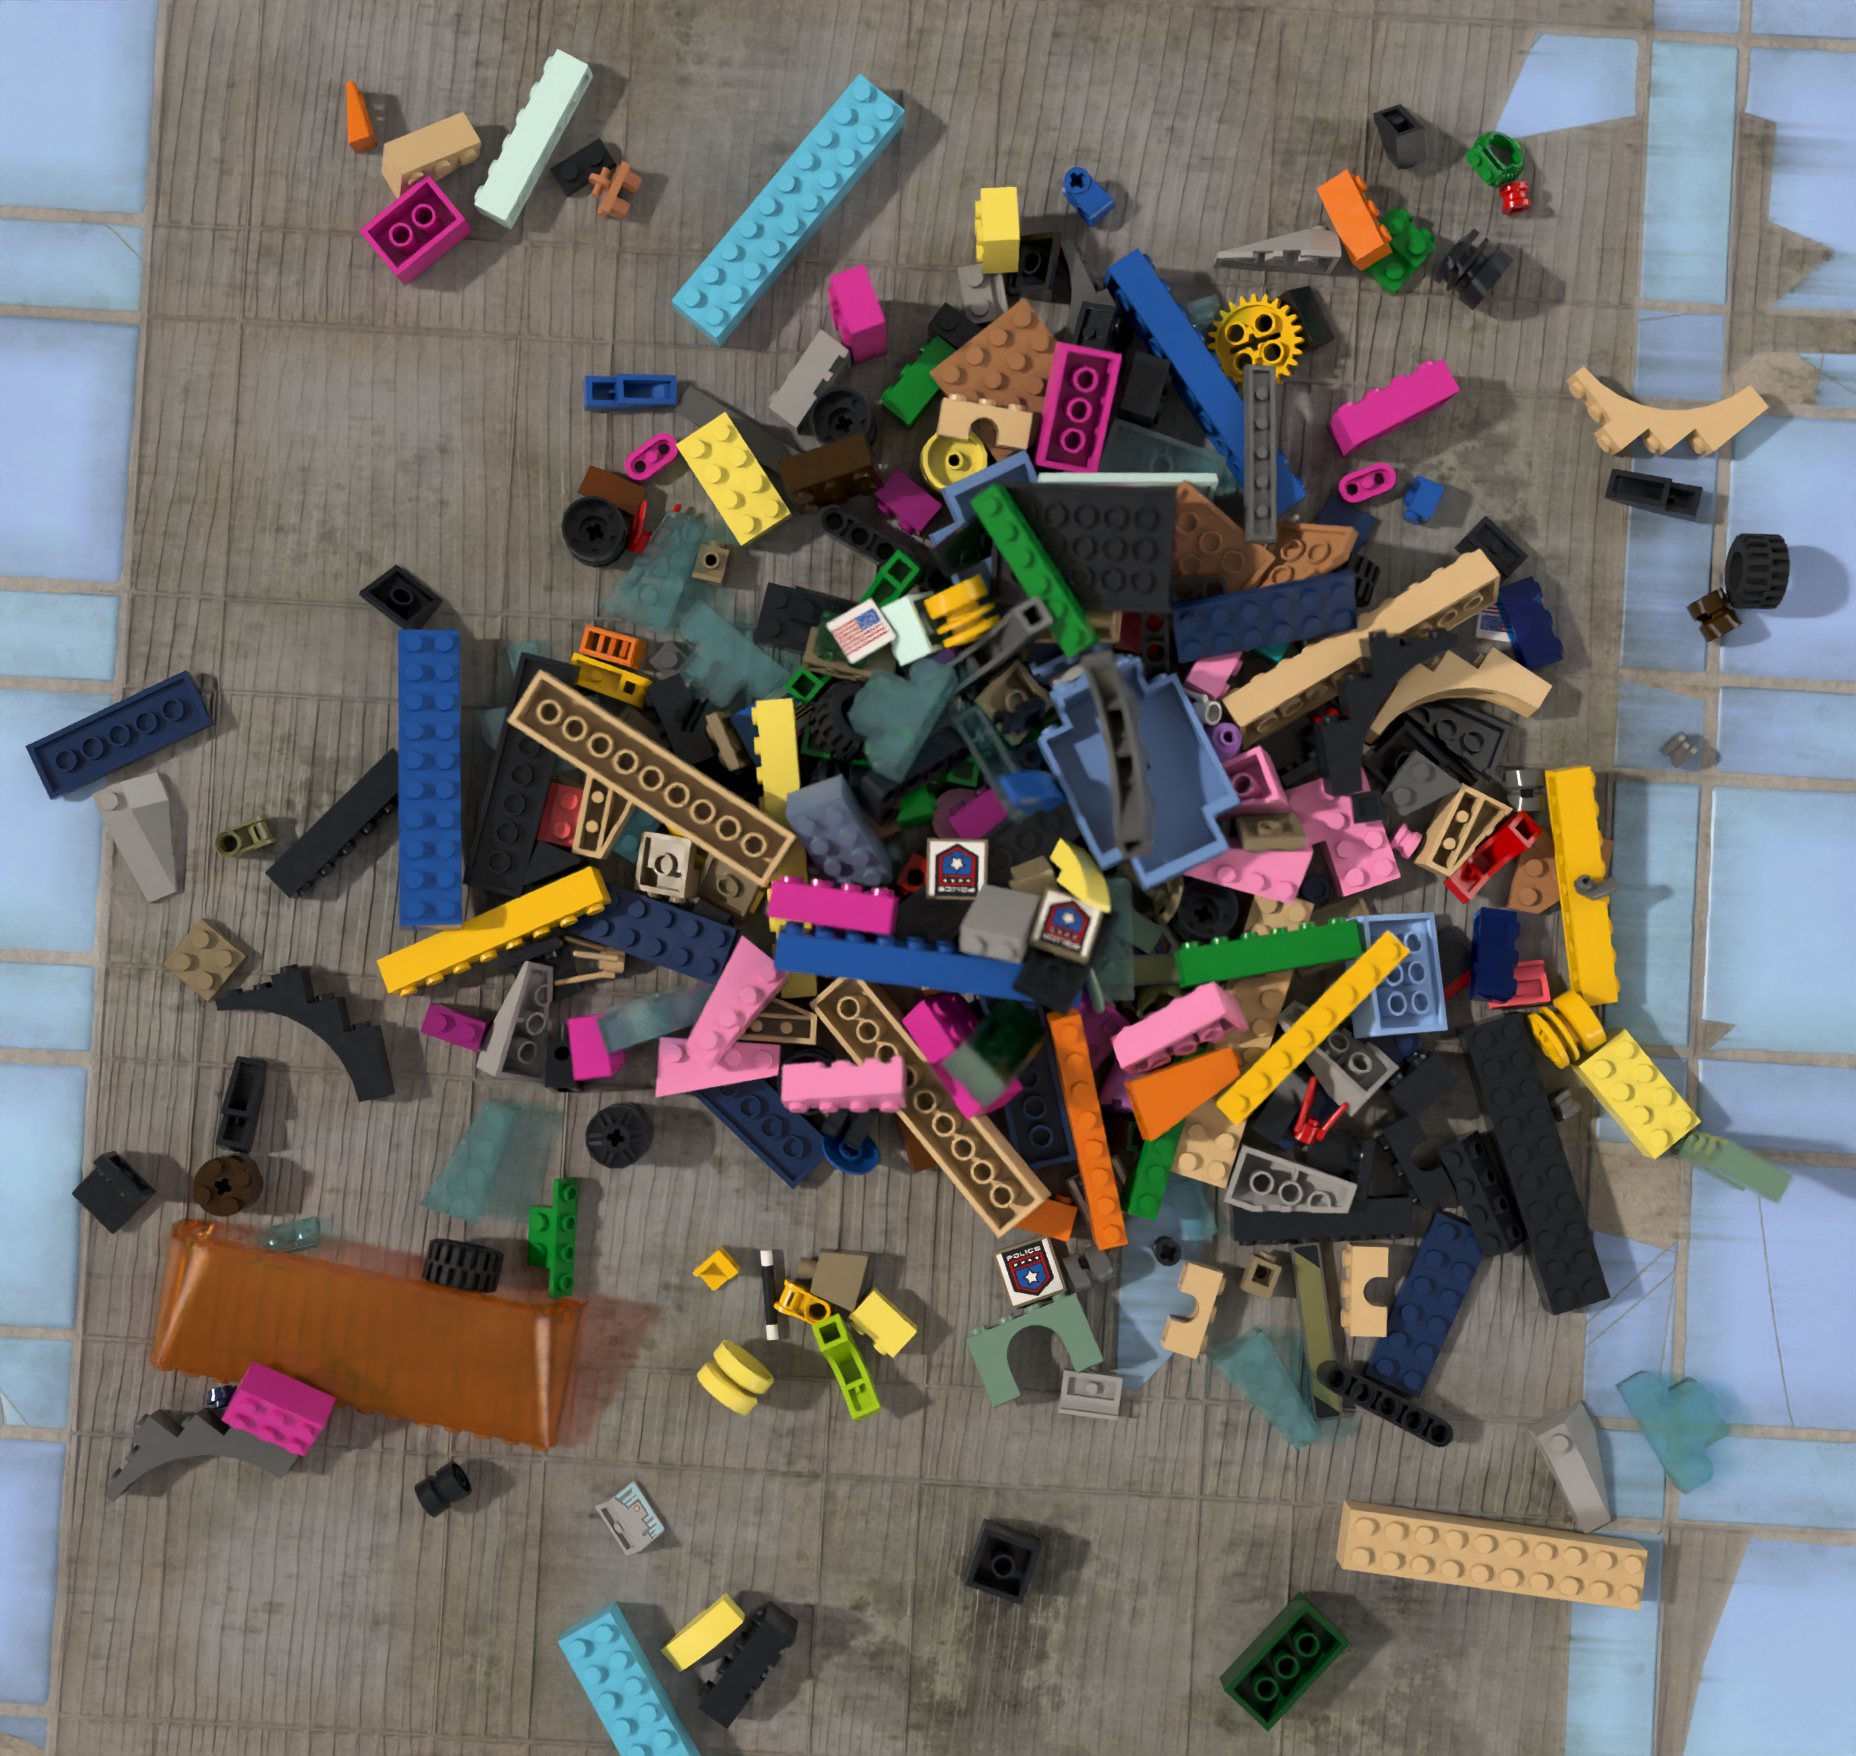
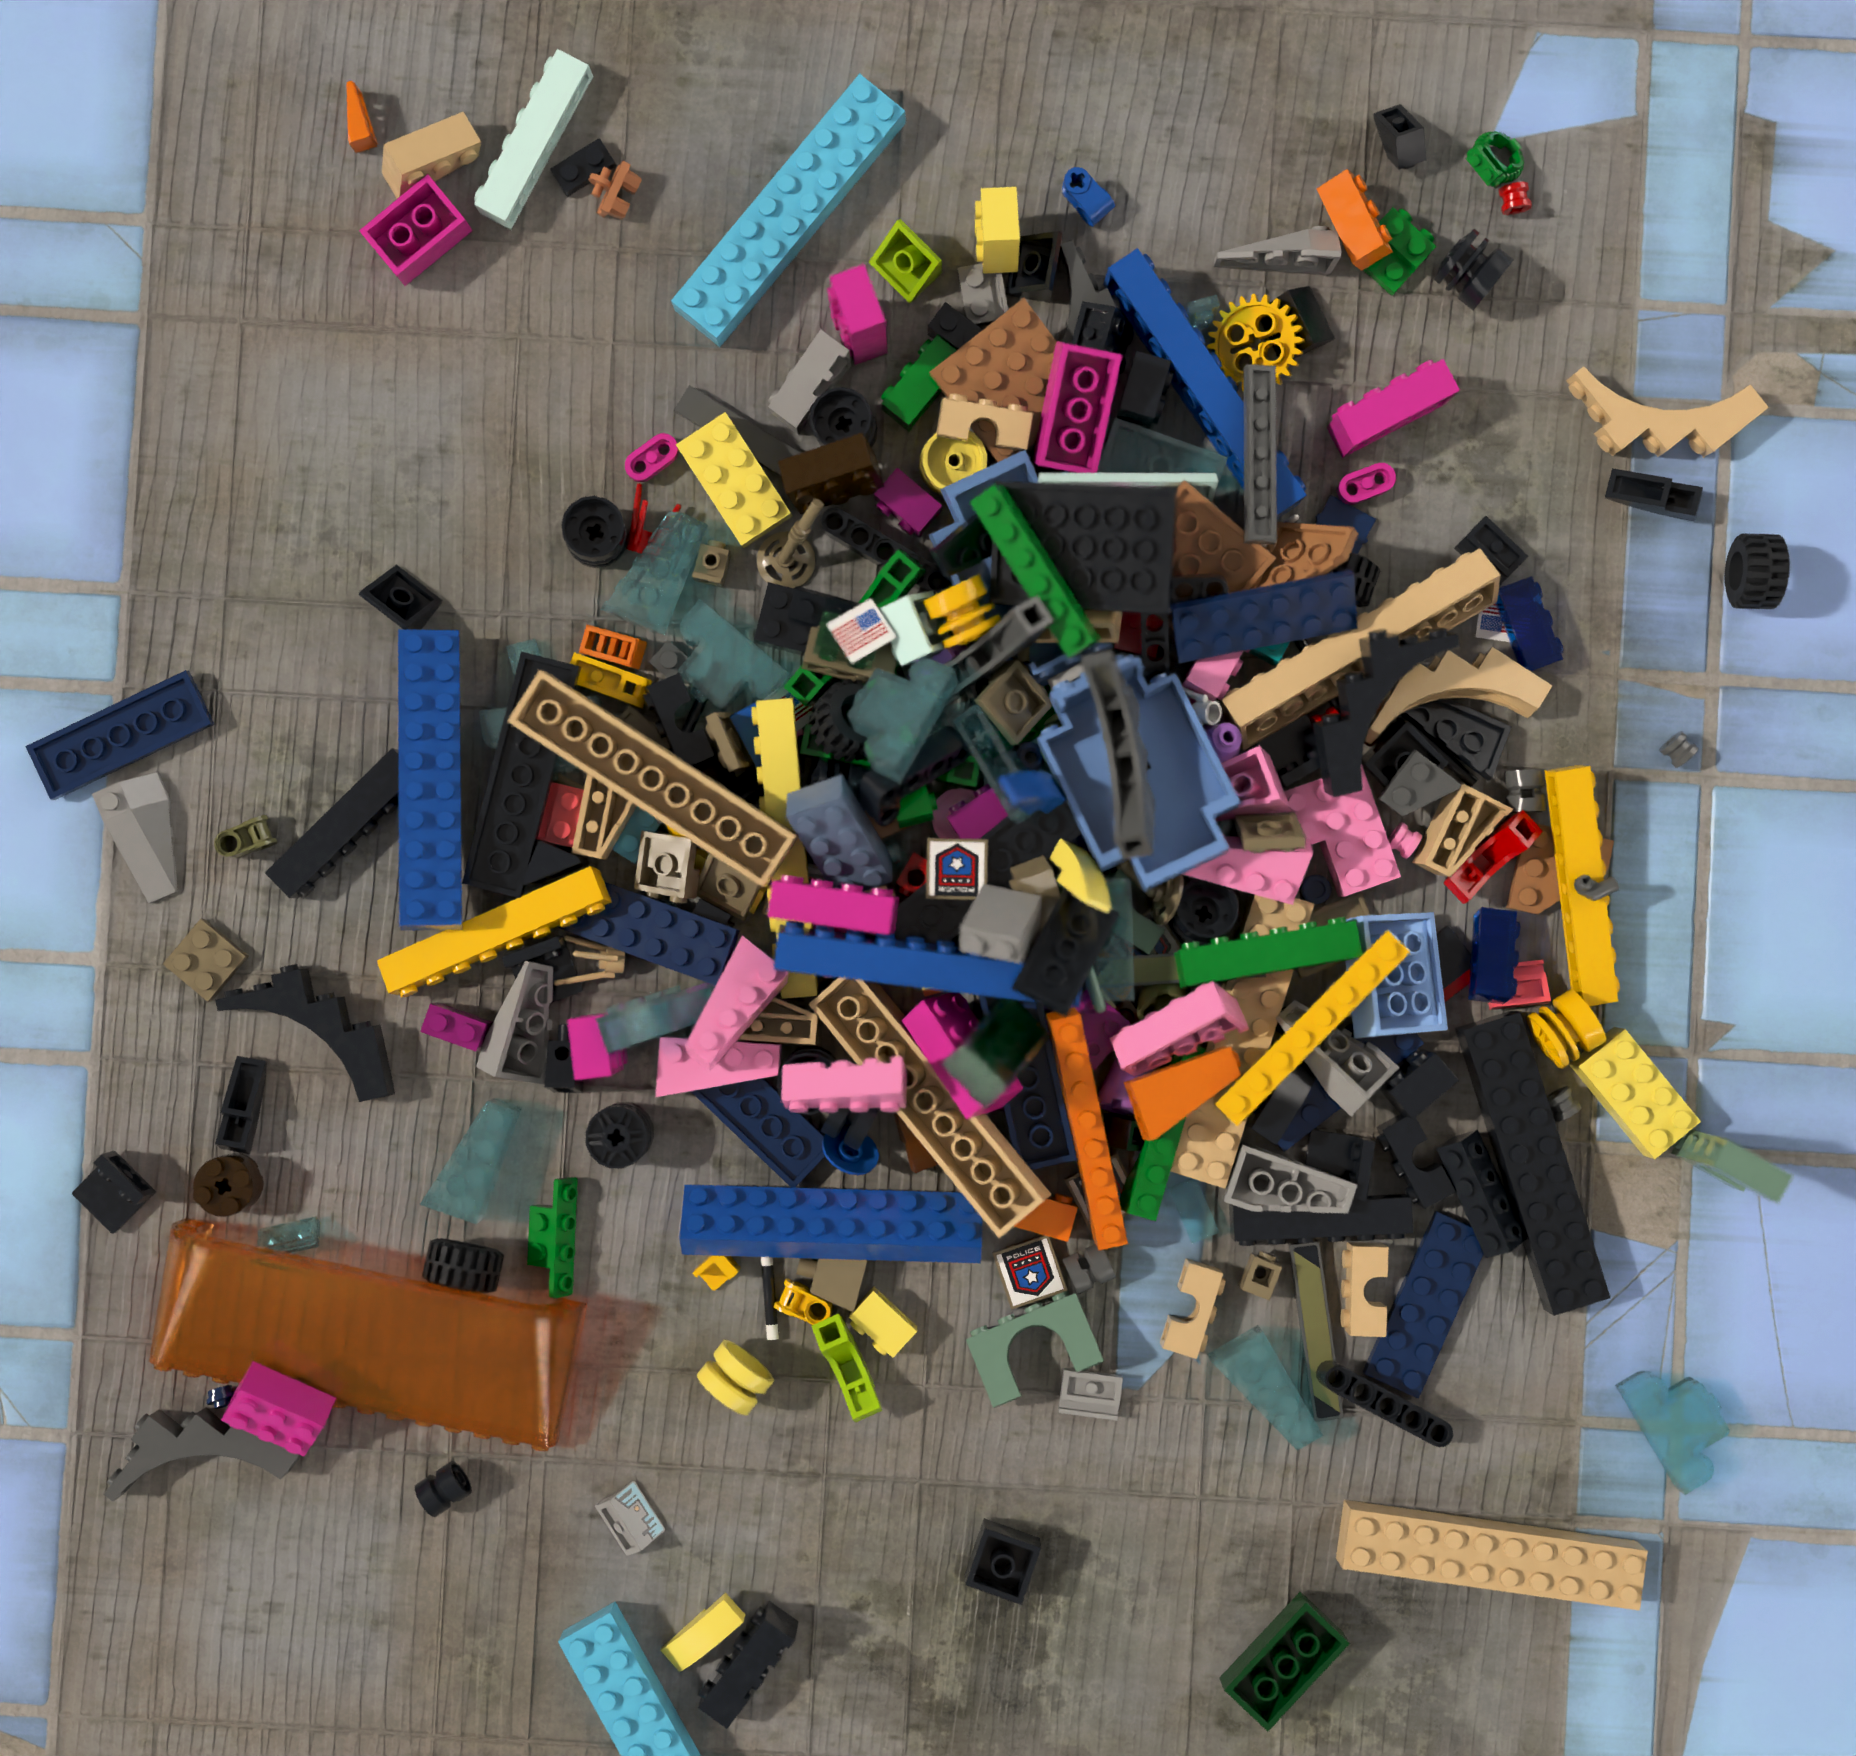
(617, 490): reddish brown slope -> none
(629, 392): blue slope -> none
(789, 555): none -> dark tan dish
(830, 1224): none -> blue brick
(906, 261): none -> lime slope
(1025, 717): black plate -> none
(1065, 925): tile -> none
(1175, 1251): black bush -> none
(1307, 1126): red plant -> none
(1367, 806): black plate -> none
(1422, 500): blue brick -> none
(1573, 1457): light grey wedge -> none
(1714, 615): dark brown wheel -> none

